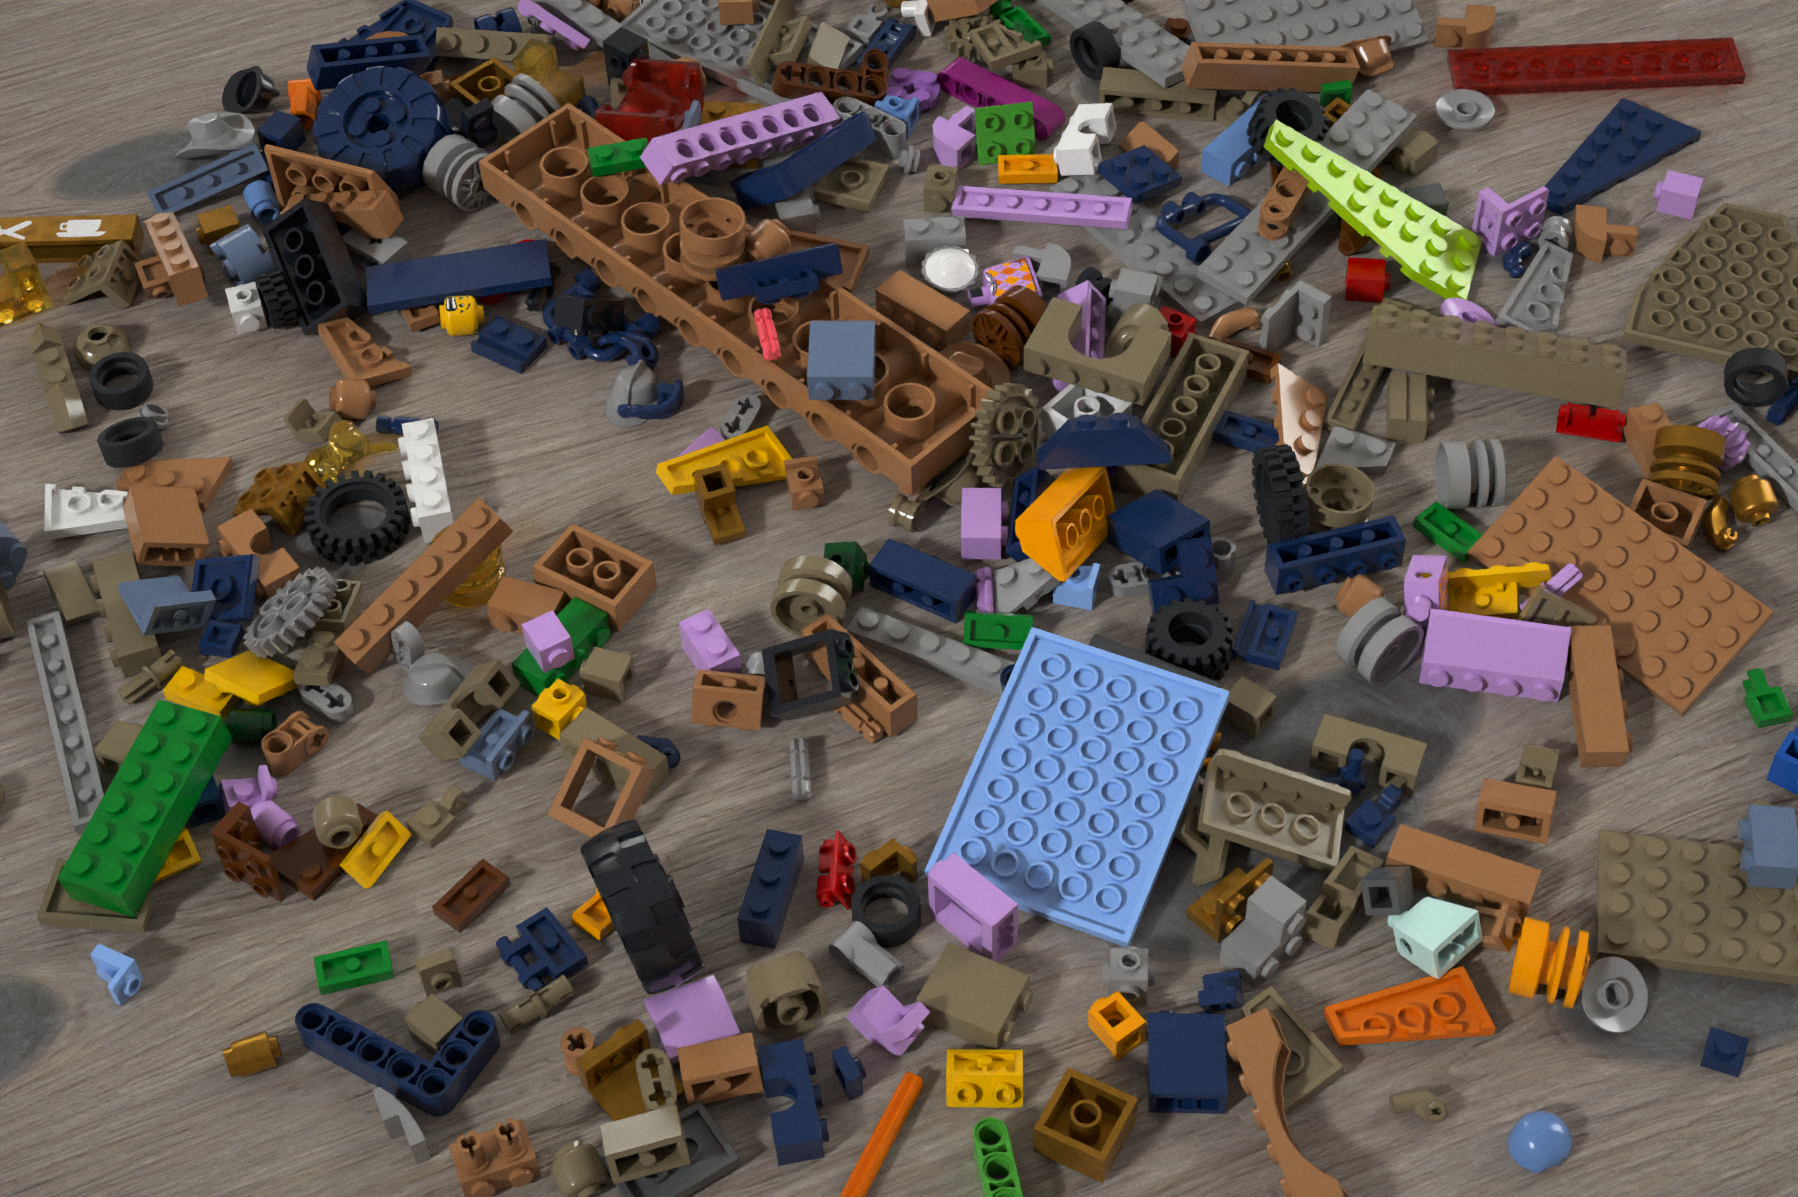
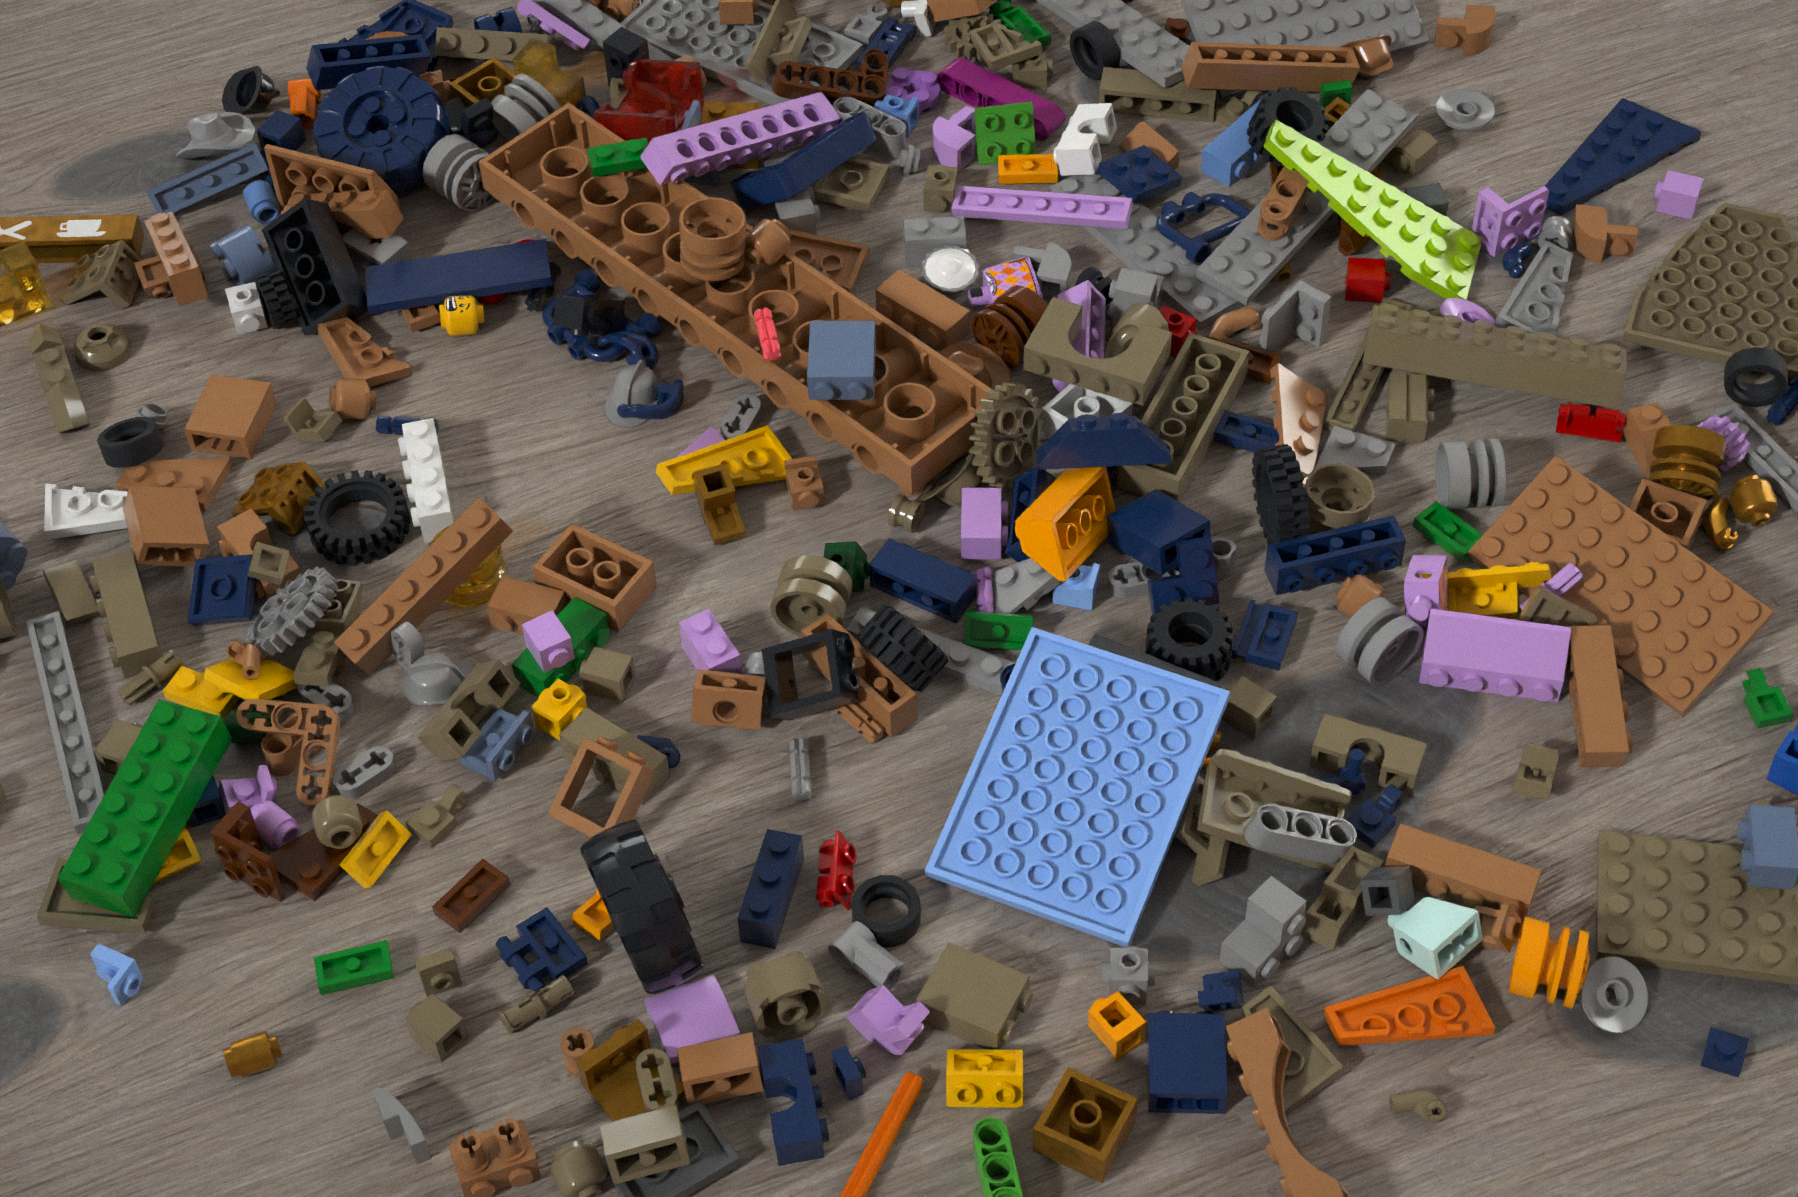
(126, 396): black tyre -> none
(166, 604): sand blue bracket -> none
(216, 225): pearl gold brick -> none
(221, 639): dark blue plate -> none
(230, 416): none -> medium nougat brick
(247, 656): none -> medium nougat arm
(268, 563): none -> dark tan plate
(305, 728): none -> medium nougat beam
(344, 449): clear yellow animal -> none
(364, 772): none -> light grey beam
(397, 1061): dark blue beam -> none
(509, 344): dark blue plate -> none
(780, 275): dark blue bracket -> none
(828, 47): dark tan slope -> none
(889, 860): pearl gold bracket -> none
(902, 648): none -> black tyre
(972, 908): lavender window -> none
(1226, 903): pearl gold bracket -> none
(1300, 833): none -> light grey beam
(1515, 811): medium nougat brick -> none
(1539, 1141): medium blue hair -> none
(1596, 66): clear red plate -> none

